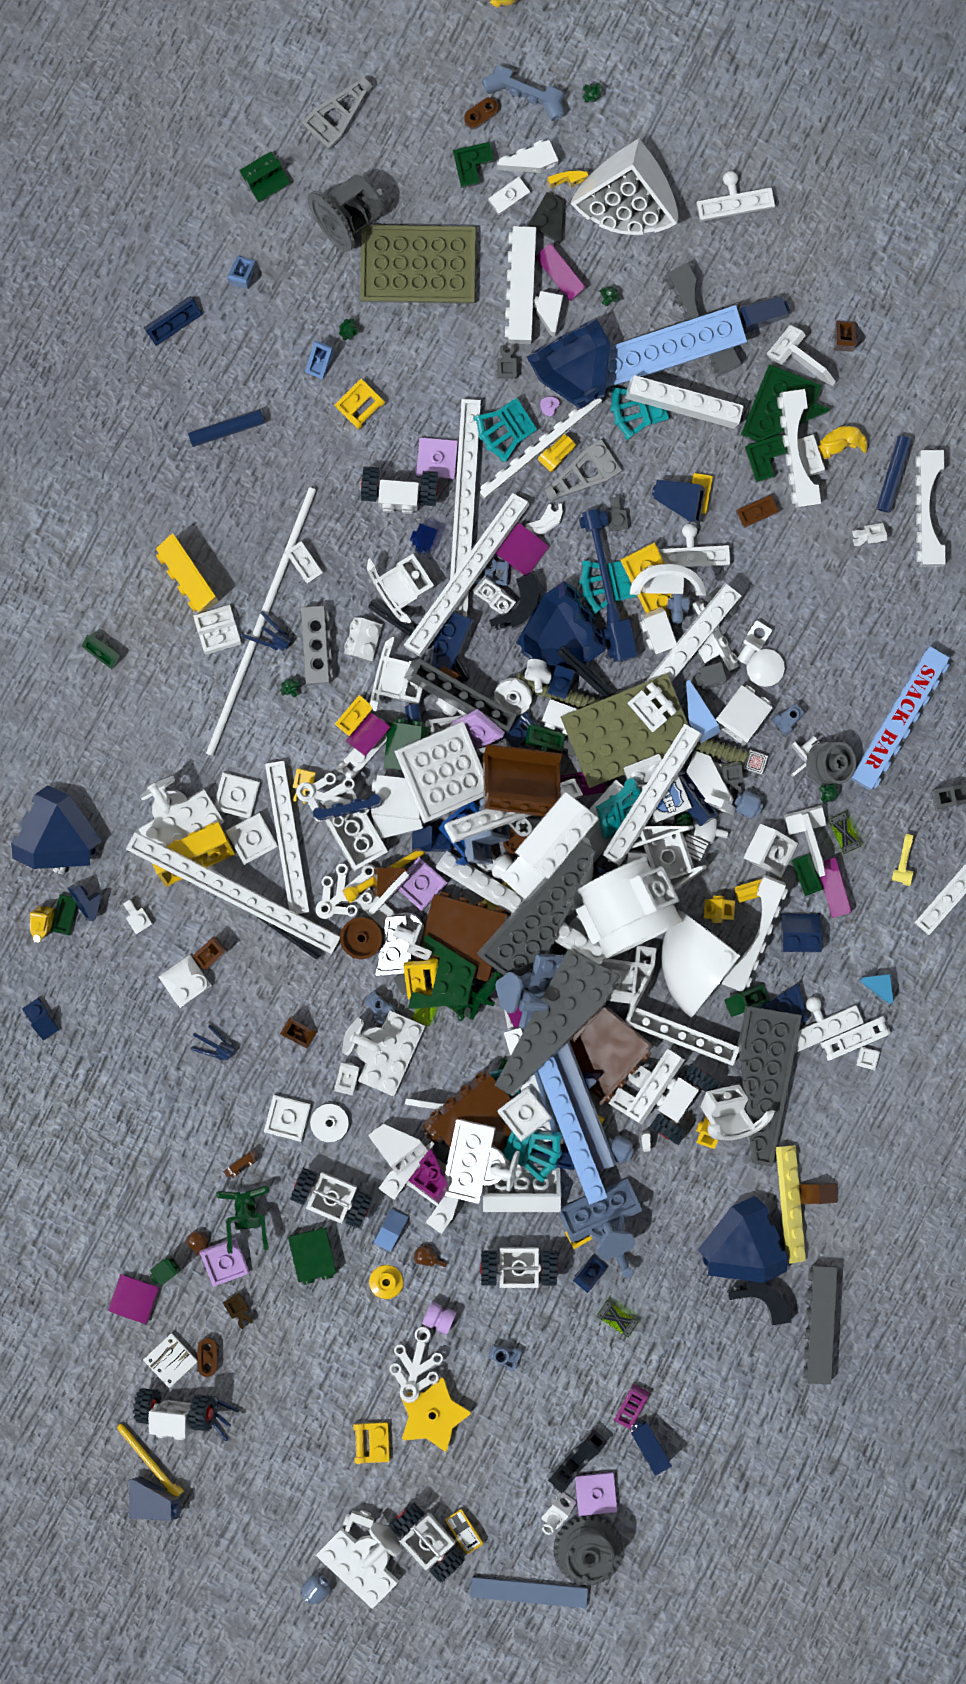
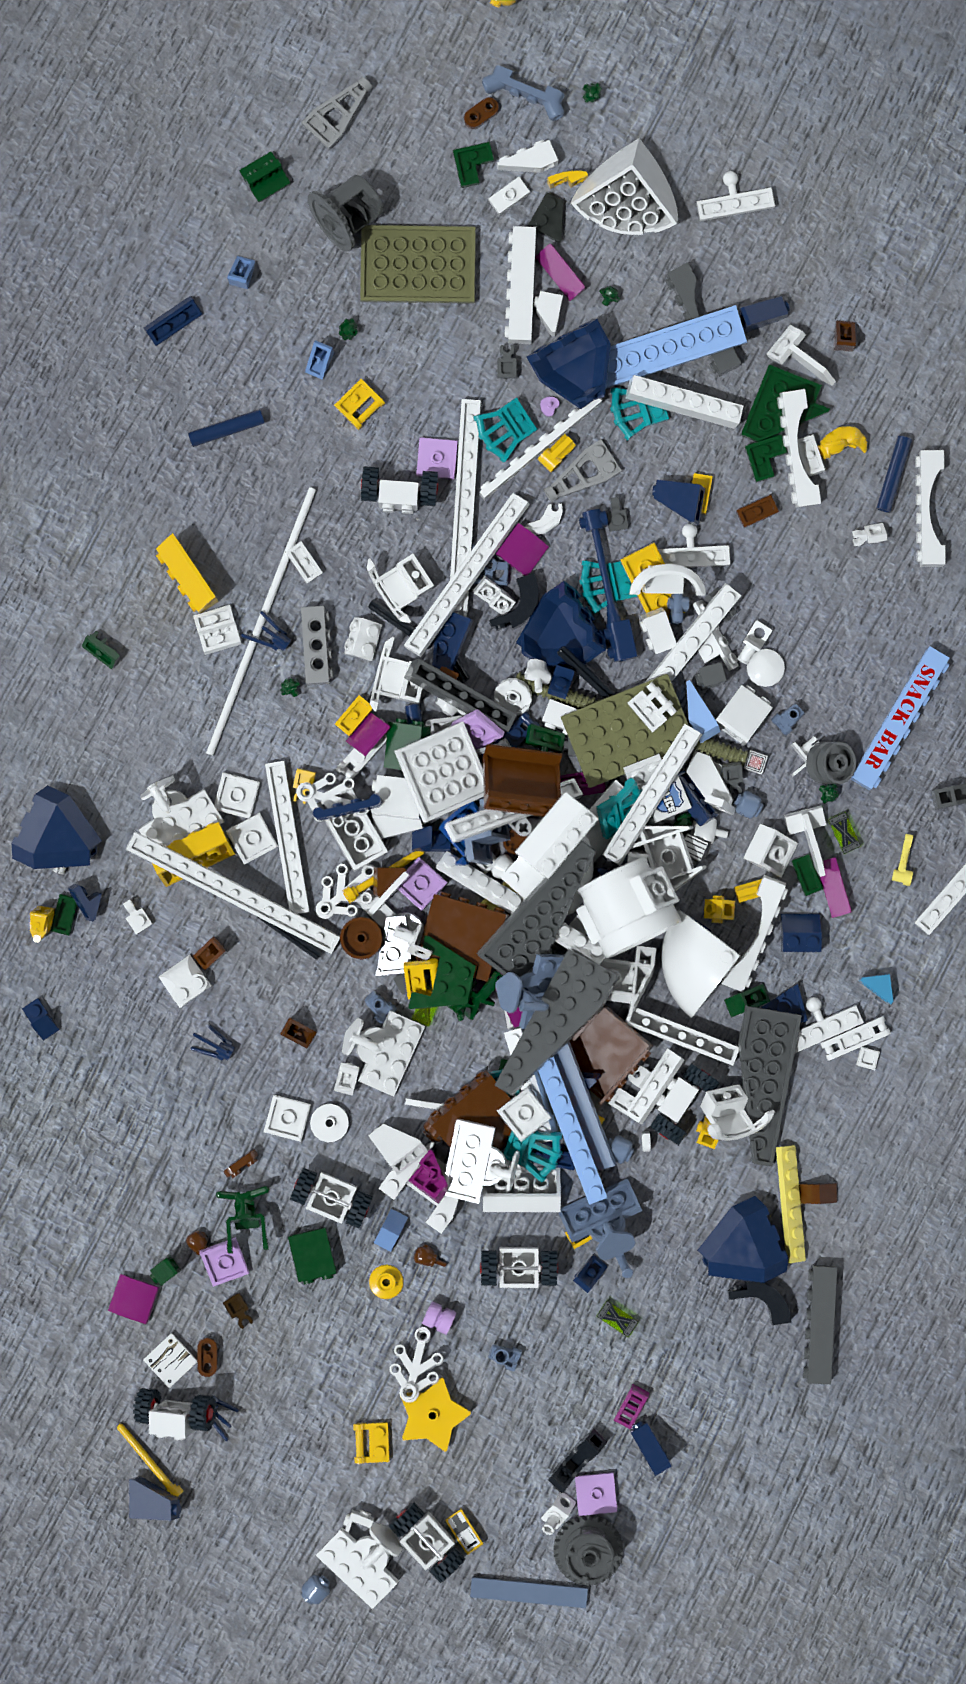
(423, 539): clear blue brick -> none

